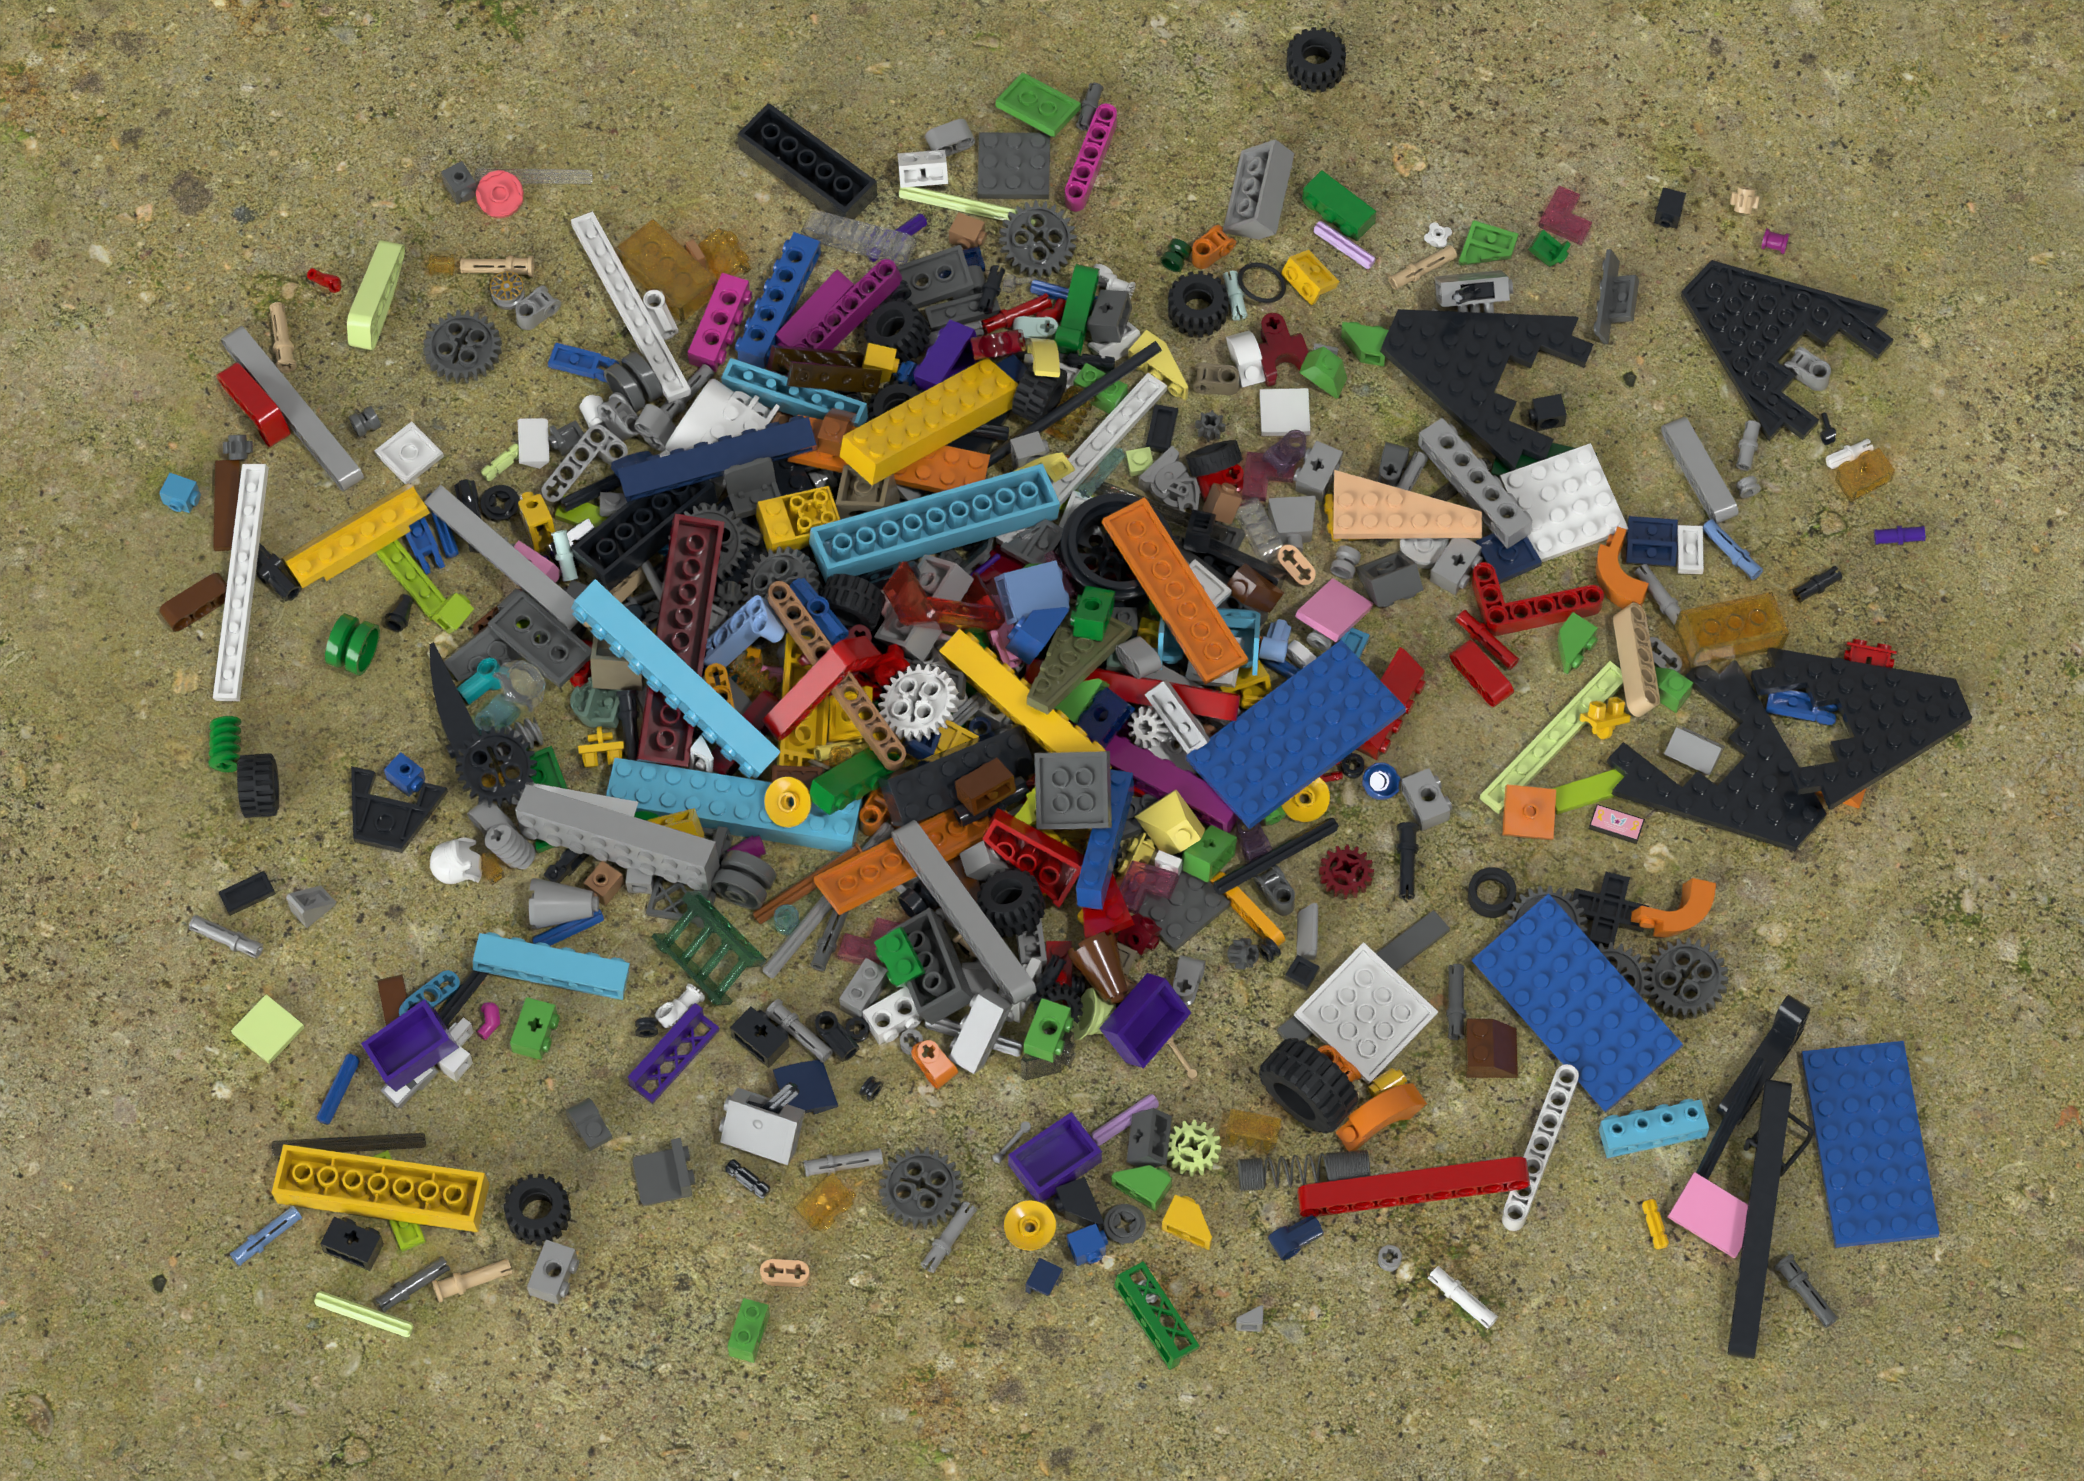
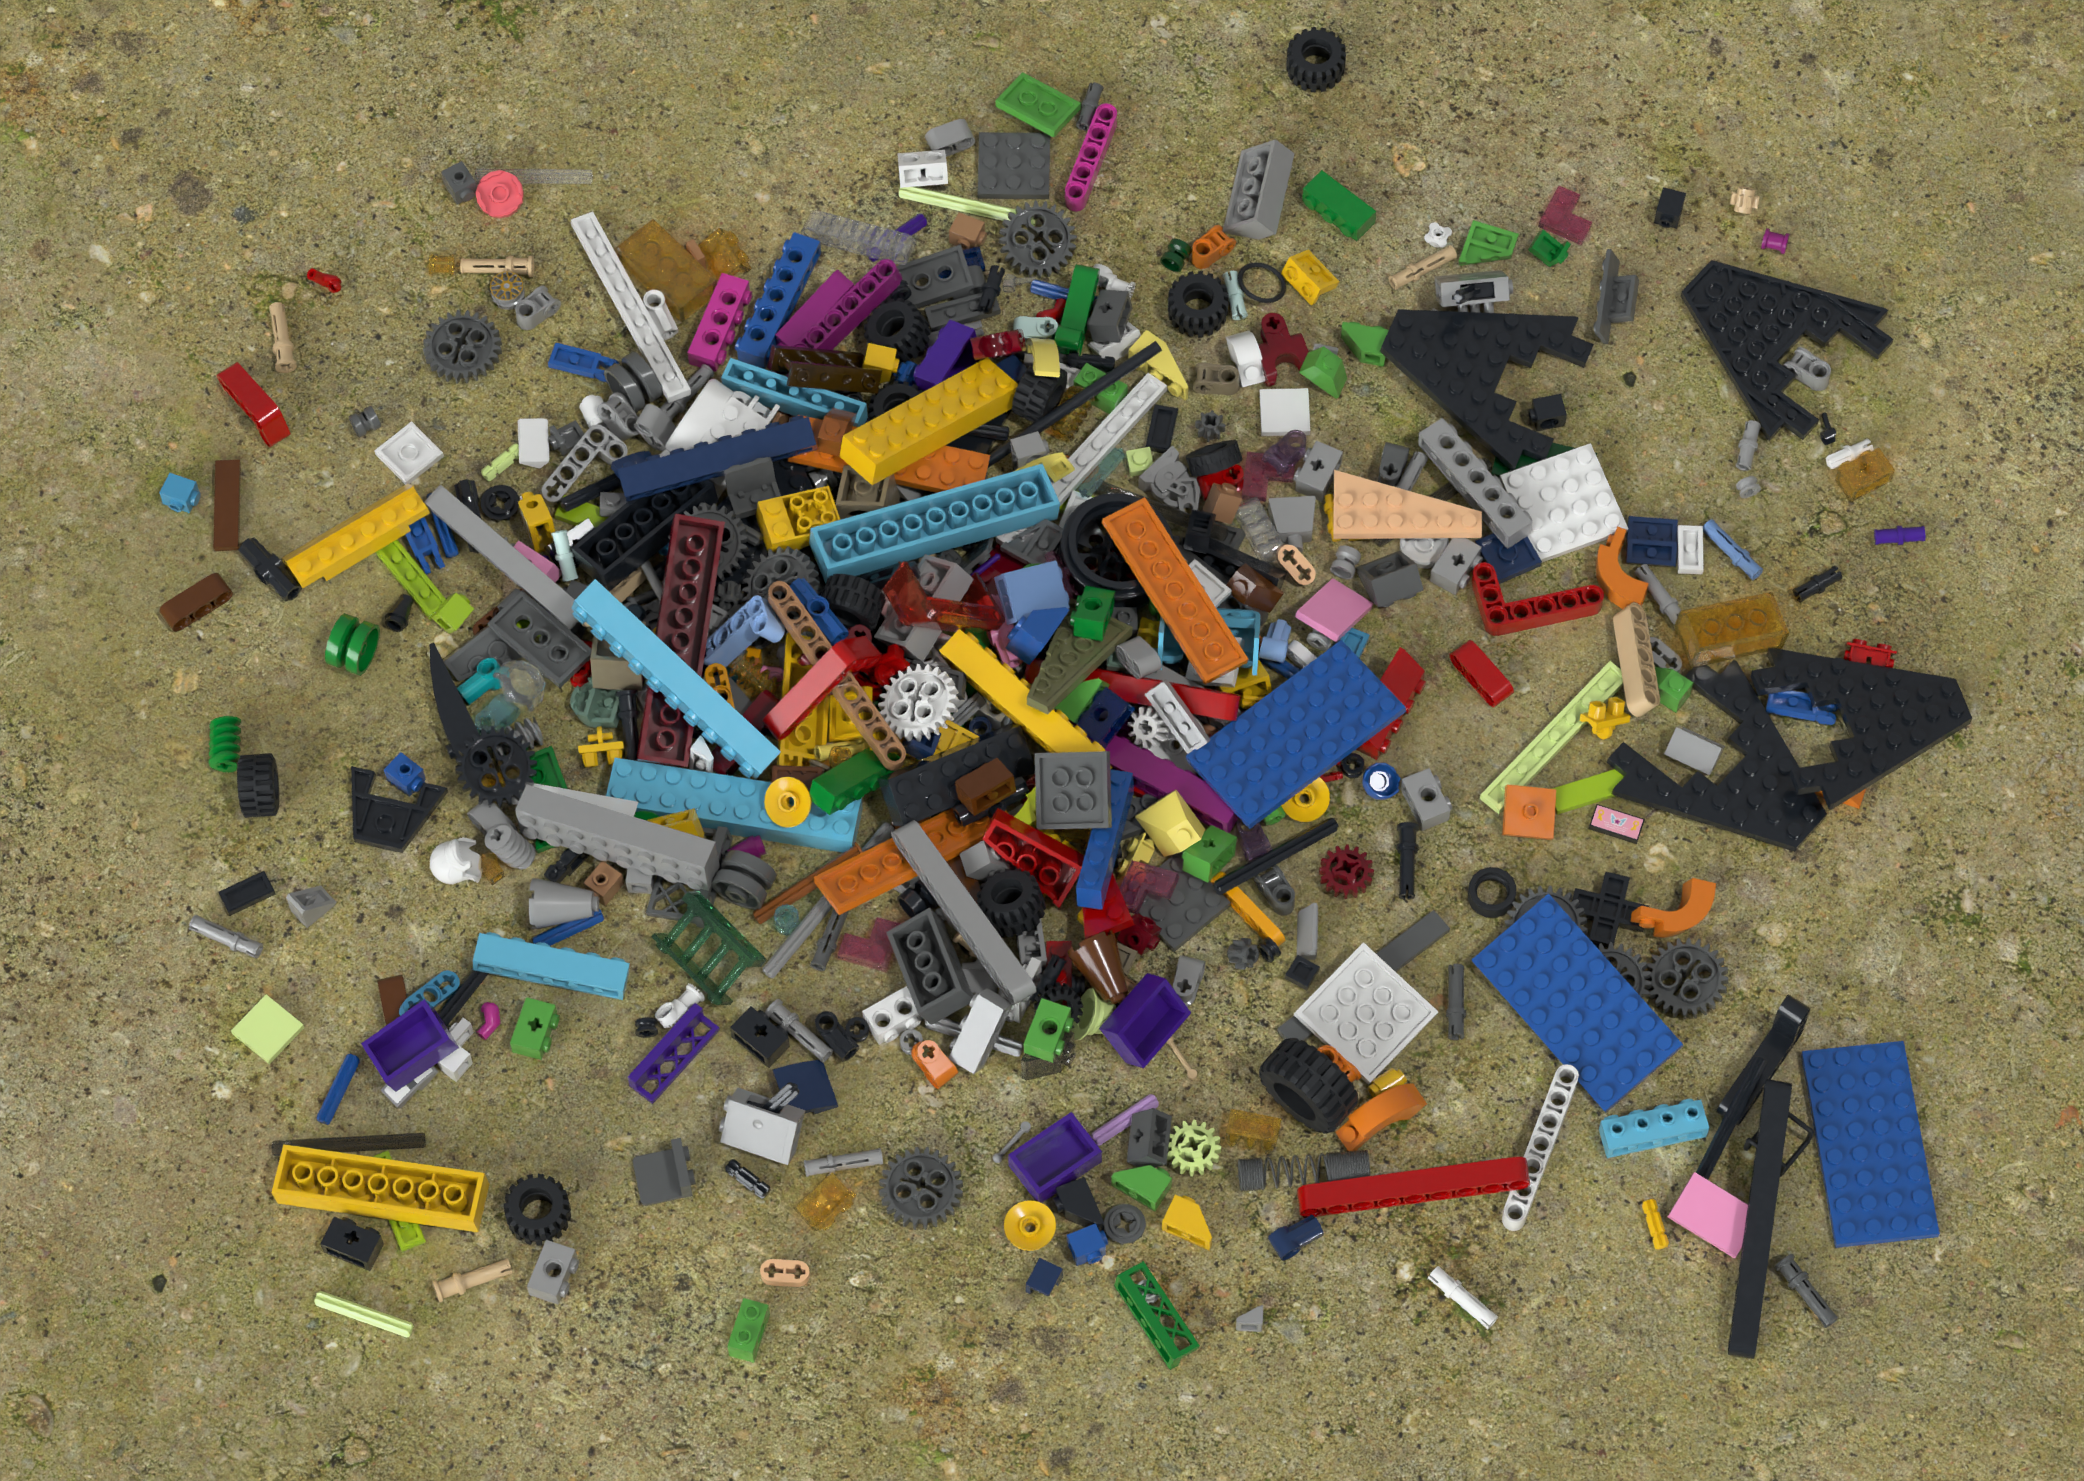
(237, 447): dark grey gear -> none
(240, 582): white plate -> none
(241, 1254): medium blue pin -> none
(294, 409): light grey beam -> none
(375, 295): yellowish green beam -> none
(412, 1284): dark grey pin -> none
(588, 1124): dark grey brick -> none
(807, 163): black brick -> none
(863, 988): light grey brick -> none
(871, 1088): black bush -> none
(875, 809): orange piece -> none
(899, 957): green bracket -> none
(943, 1245): light grey pin -> none
(1006, 317): red pin -> none
(1168, 862): white plate -> none
(1344, 245): lavender axle -> none
(1383, 1262): light grey bush -> none
(1486, 639): red pin -> none
(1490, 1049): reddish brown slope -> none
(1574, 640): bright green slope -> none
(1699, 470): light grey beam -> none

